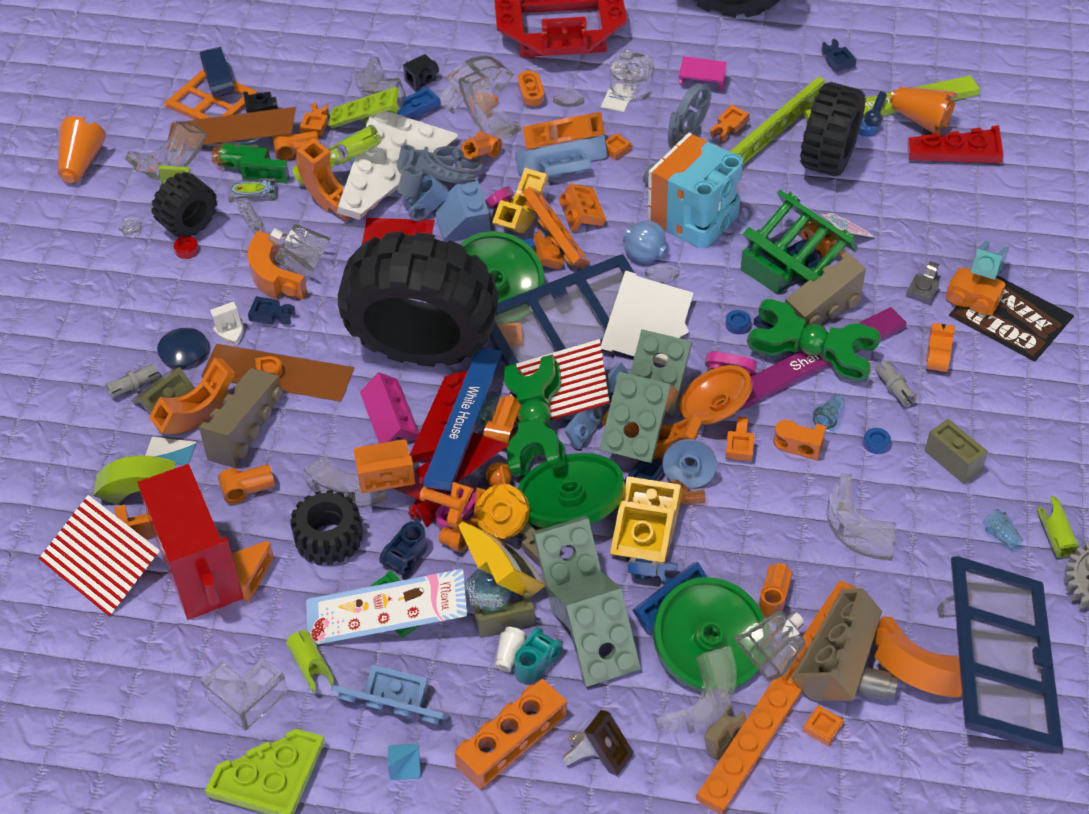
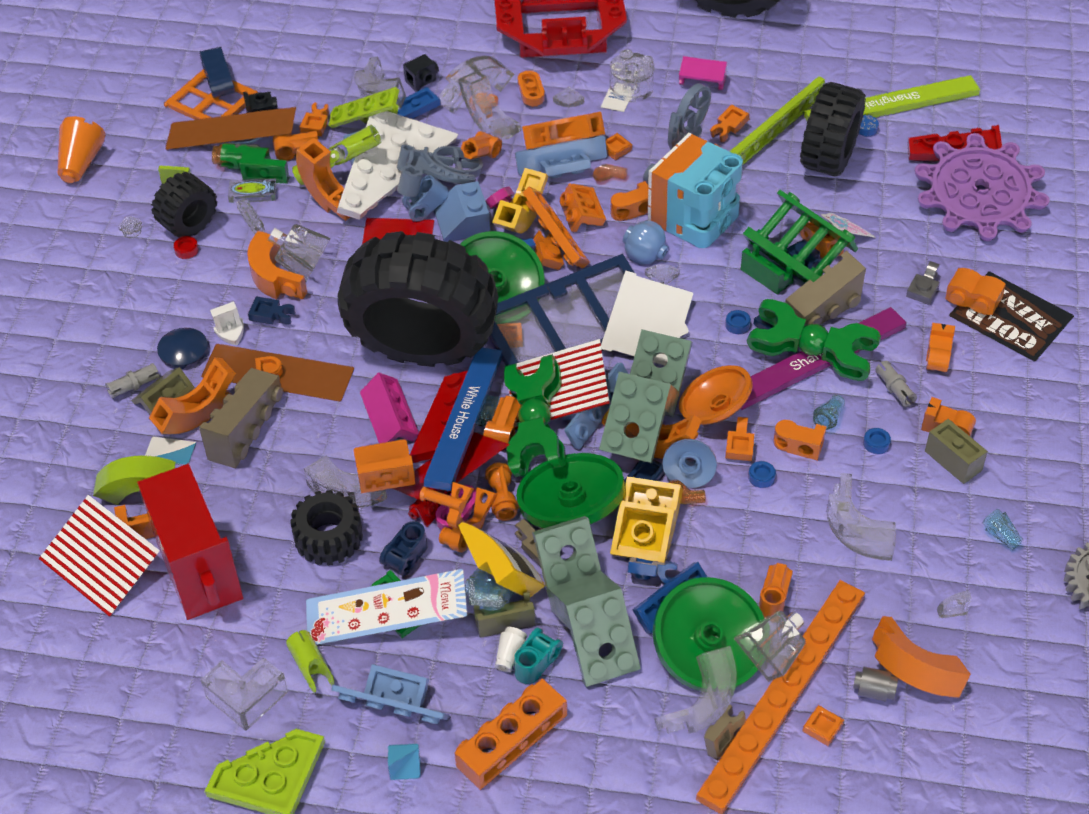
(177, 151): clear arch -> none
(238, 484): orange piece -> none
(252, 566): orange slope -> none
(502, 511): light orange tile -> none
(602, 740): dark brown piece -> none
(609, 171): none -> clear orange arm
(630, 204): none -> orange leg
(718, 359): dark pink plate -> none
(761, 474): none -> blue tile
(838, 57): dark blue plate -> none
(839, 649): dark tan wedge -> none
(873, 117): dark blue bar -> none
(925, 107): orange cone -> none
(937, 413): none -> orange leg
(989, 263): teal window -> none
(1005, 655): door -> none
(1006, 184): none -> medium lavender plate
(1059, 530): lime piece -> none

